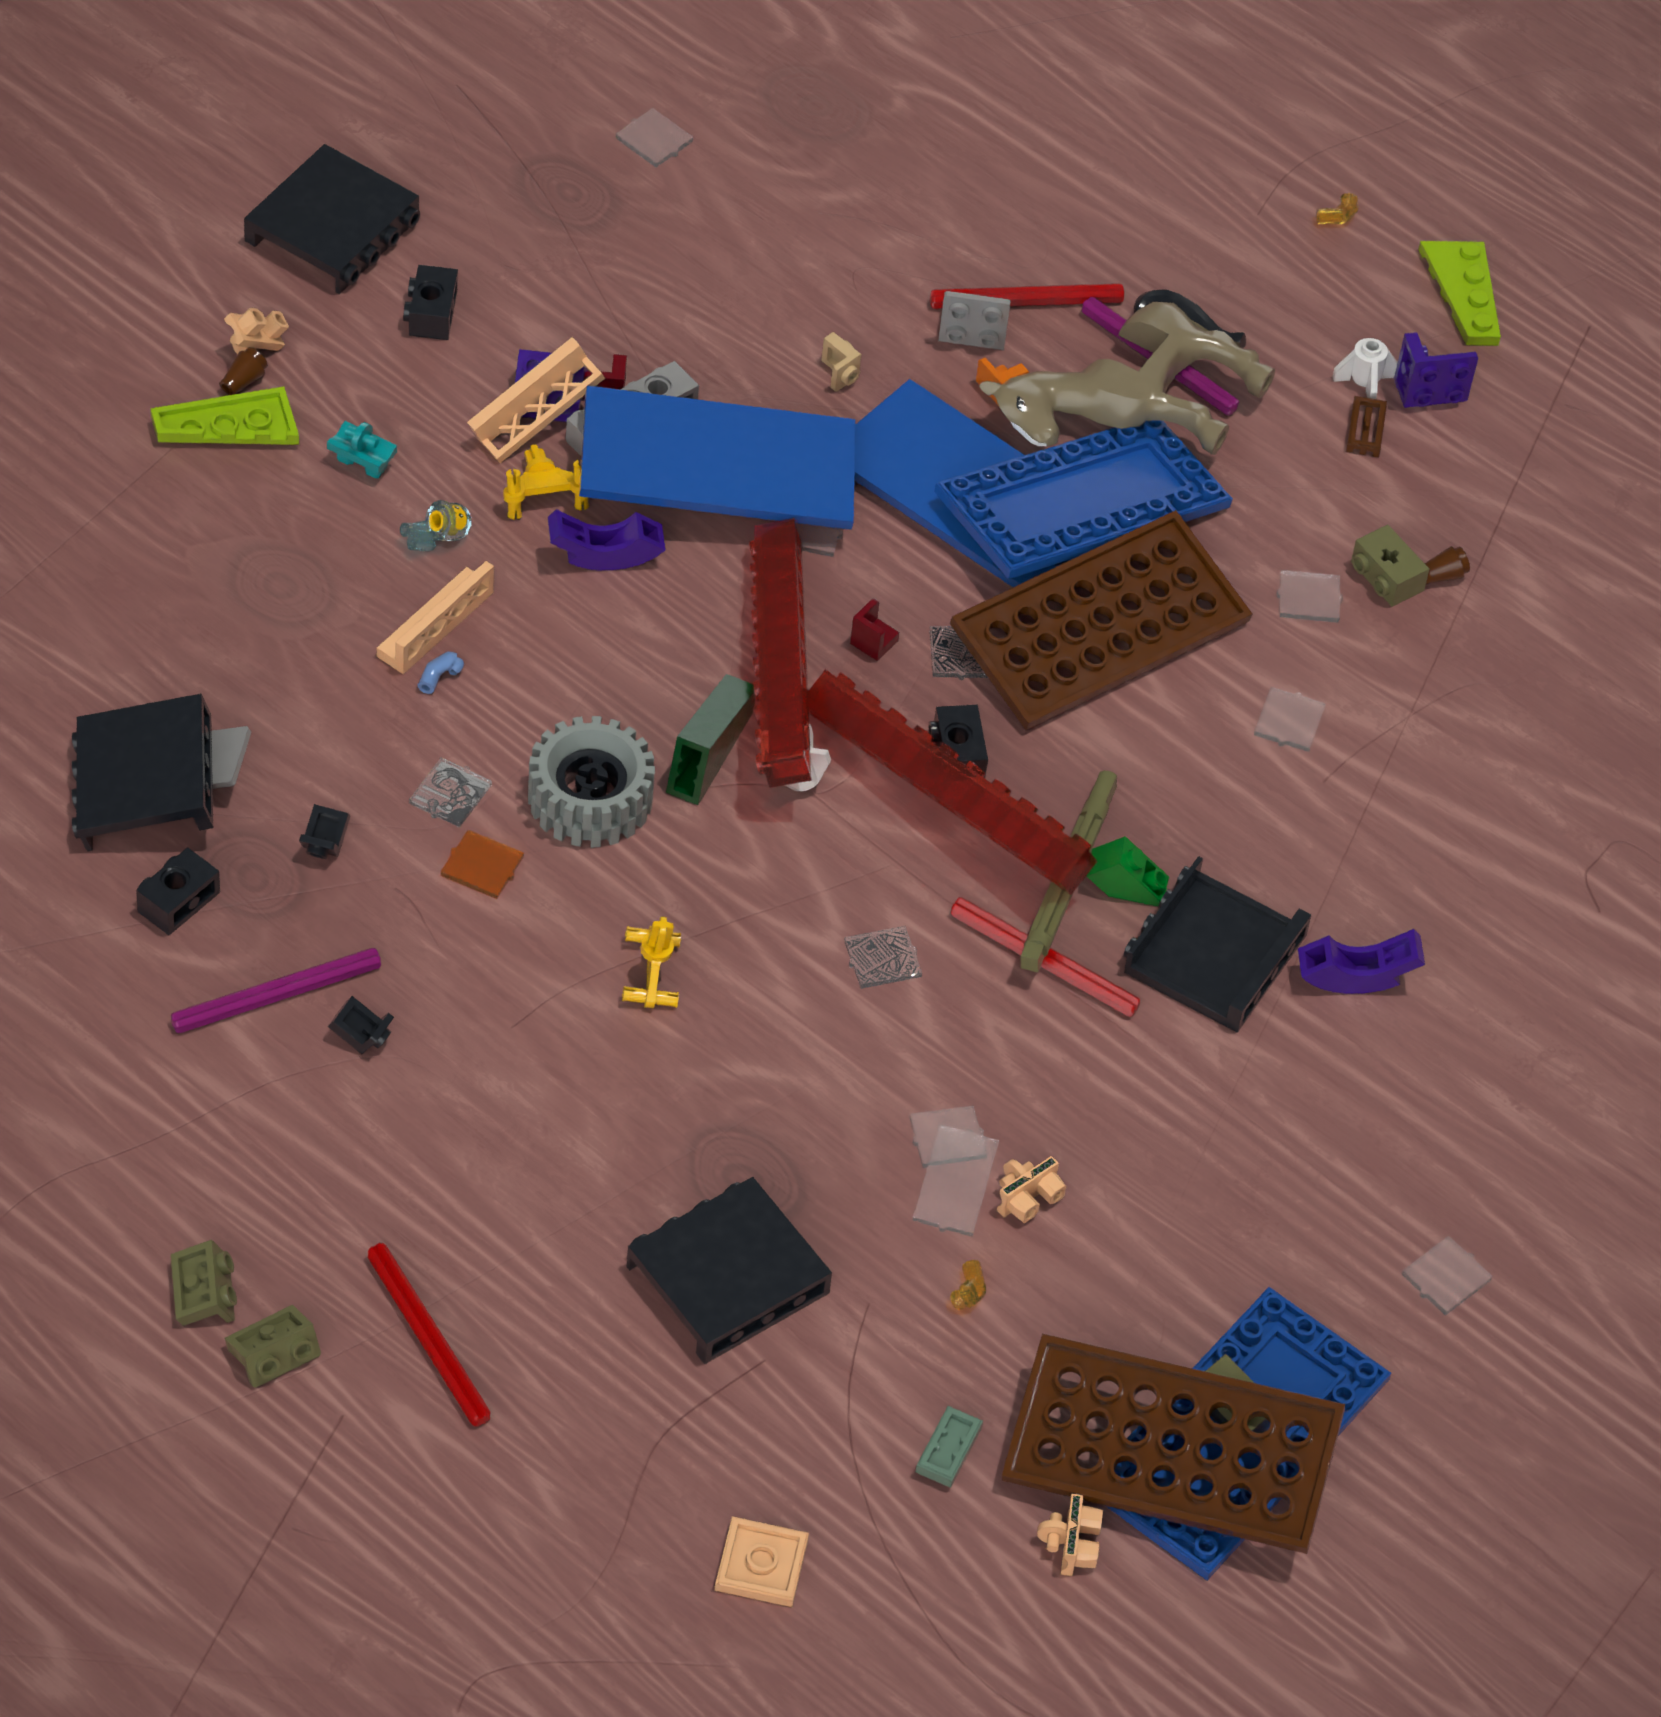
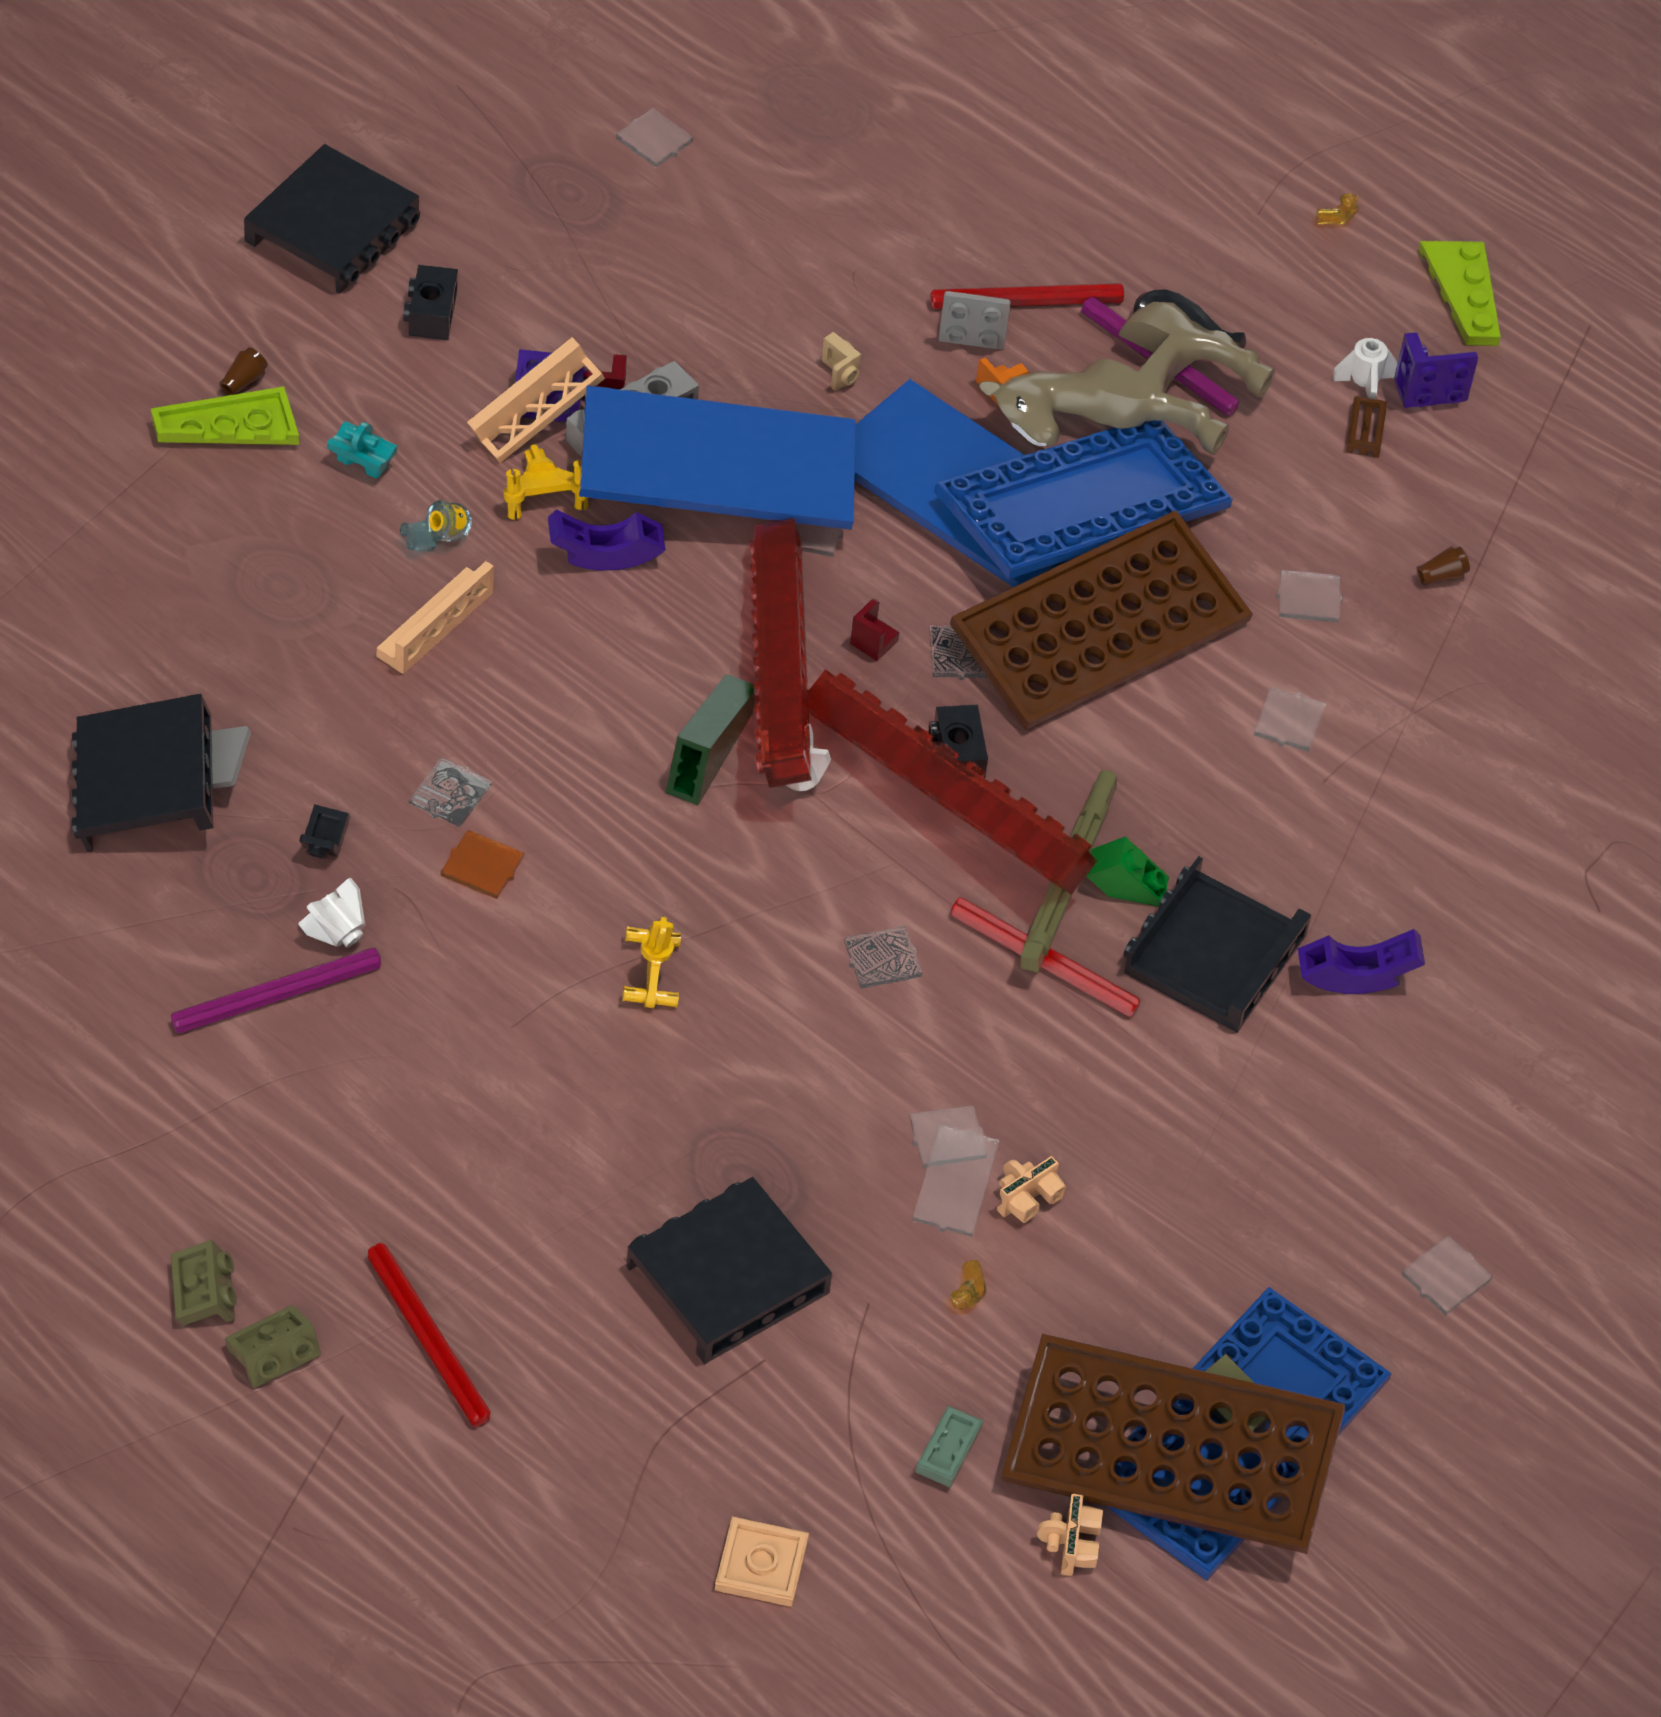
(177, 891): black brick -> none
(257, 331): light nougat hips -> none
(336, 917): none -> white brick
(360, 1025): black bracket -> none
(434, 669): medium blue arm -> none
(591, 757): light grey wheel -> none
(1389, 565): olive brick -> none

